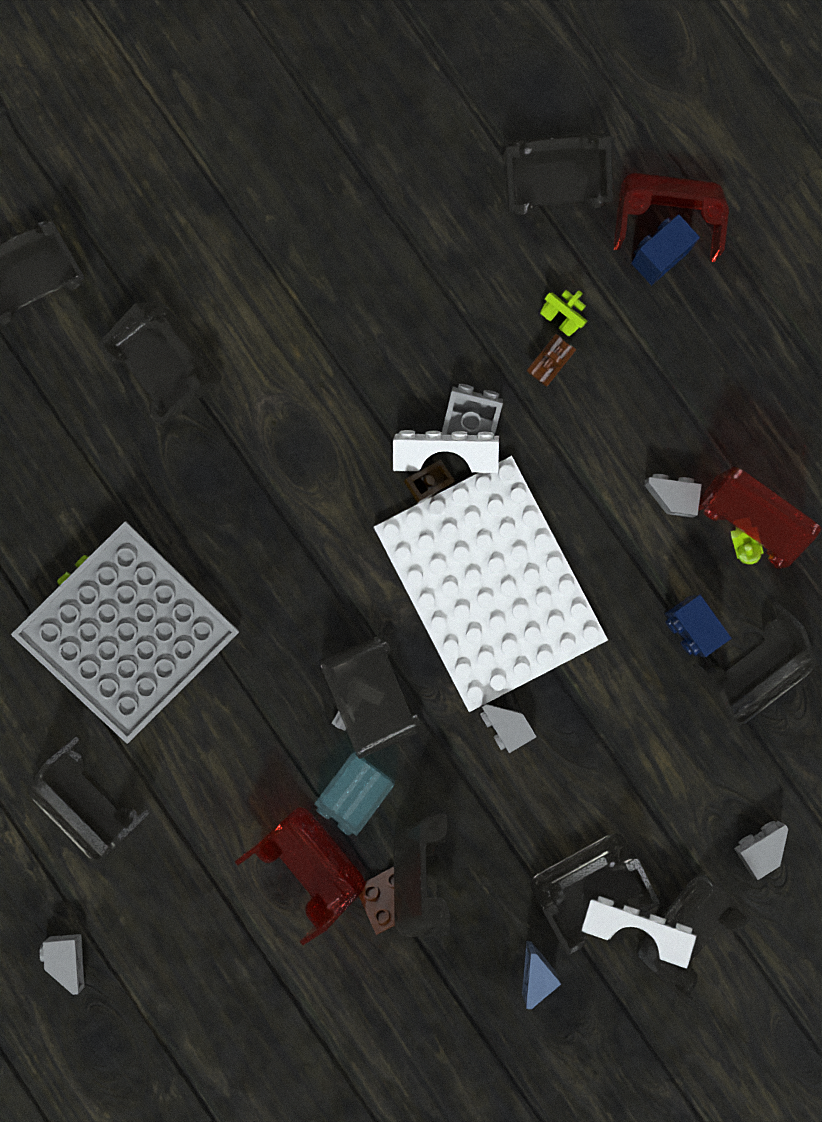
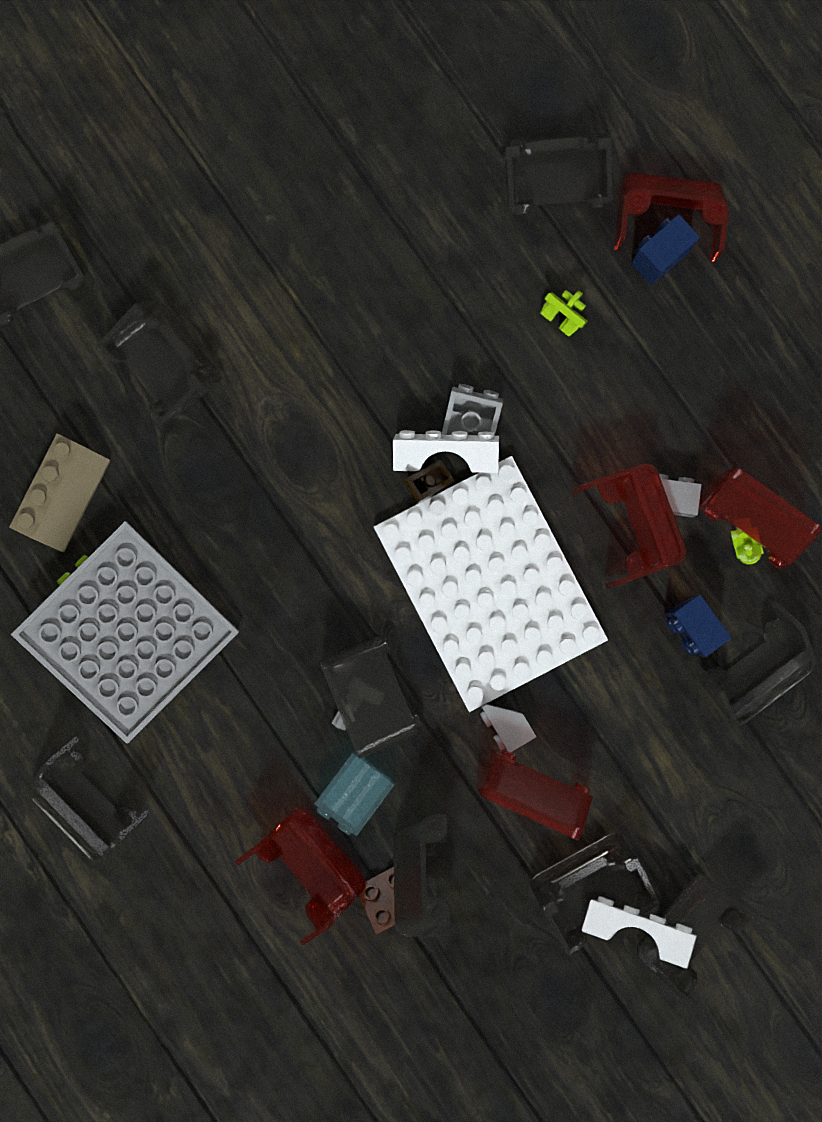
(60, 493): none -> dark tan slope
(64, 961): light grey slope -> none
(535, 794): none -> clear red windscreen
(538, 977): sand blue slope -> none
(551, 360): reddish brown hips -> none
(650, 517): none -> clear red windscreen
(763, 851): light grey slope -> none

